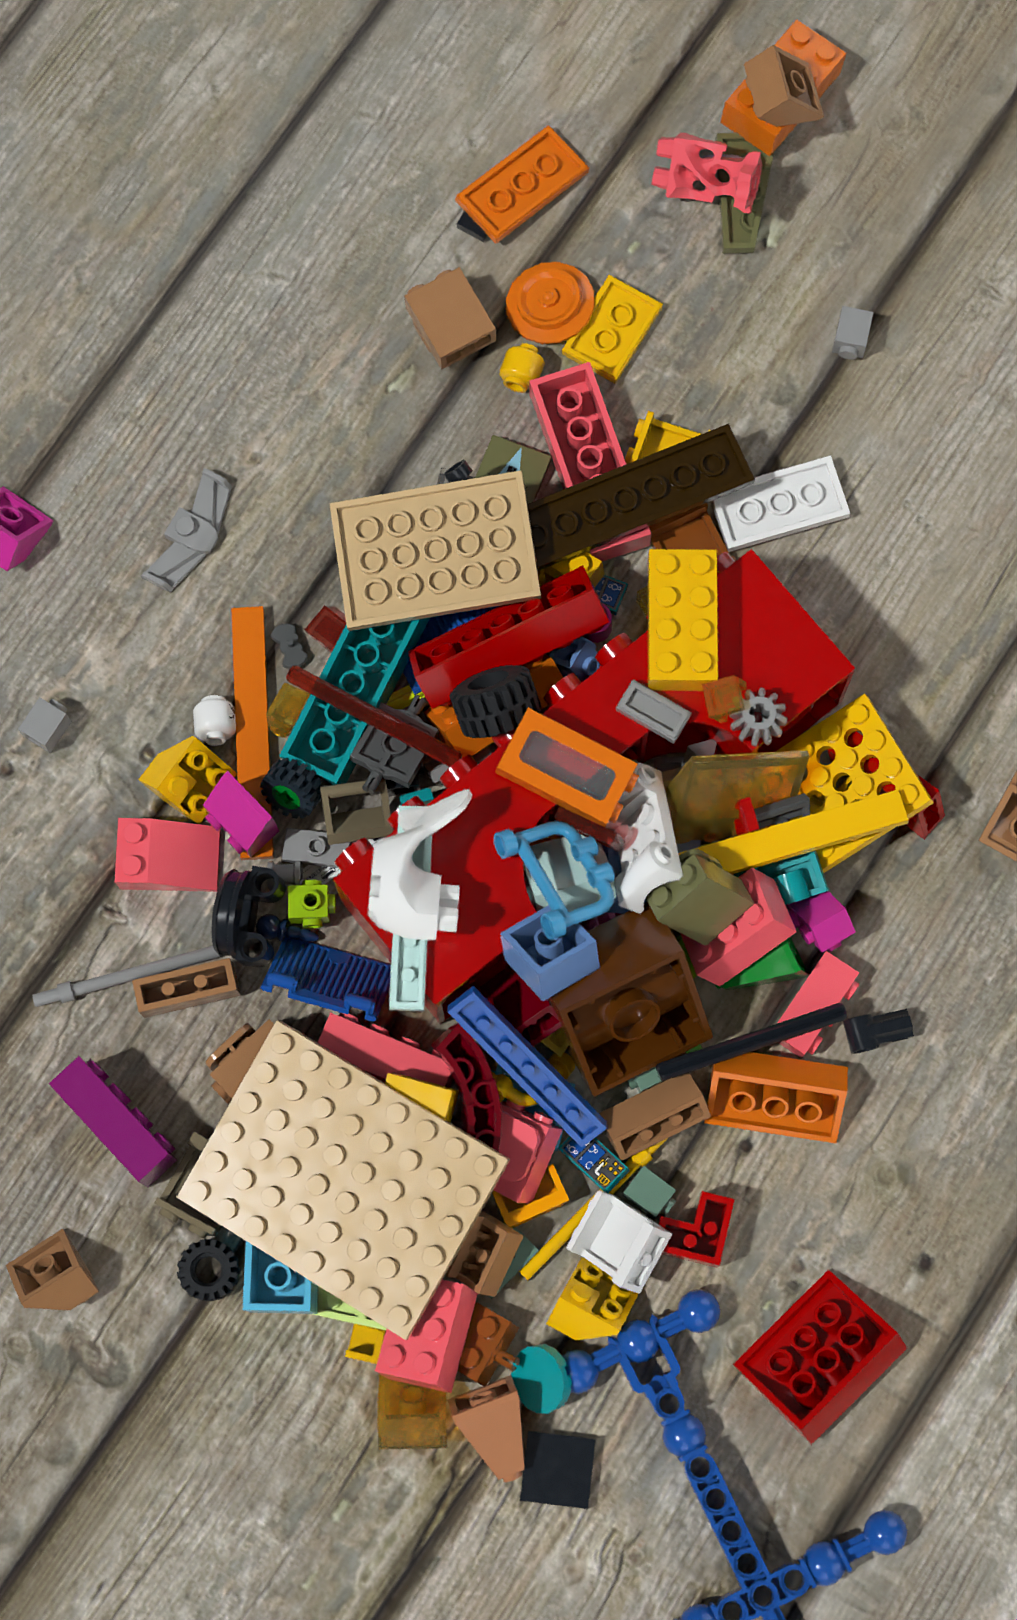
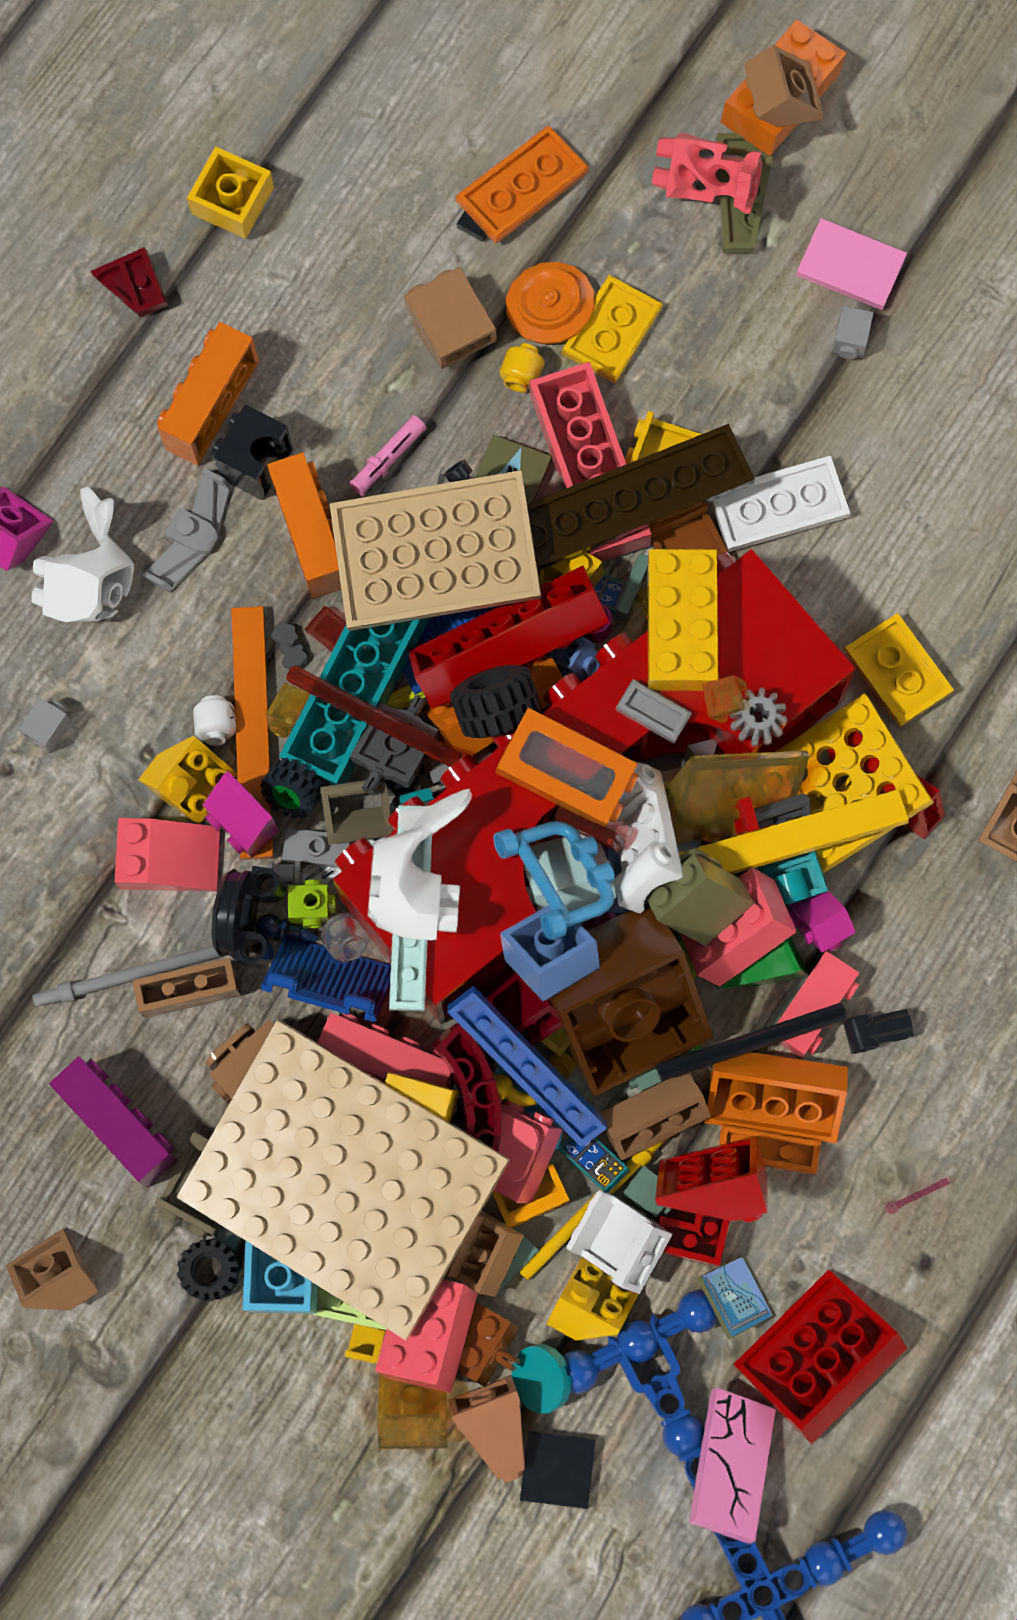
(87, 583): none -> white hips
(133, 282): none -> dark red wing
(207, 393): none -> orange brick
(230, 192): none -> yellow brick
(247, 443): none -> black piece
(306, 519): none -> orange brick
(345, 937): none -> clear head
(404, 437): none -> bright pink pin
(633, 585): none -> sand green tile
(716, 1181): none -> red slope
(732, 1466): none -> bright pink tile
(735, 1297): none -> piece
(779, 1150): none -> orange tile
(851, 264): none -> bright pink tile
(892, 1207): none -> clear pink hinge
(898, 670): none -> yellow plate

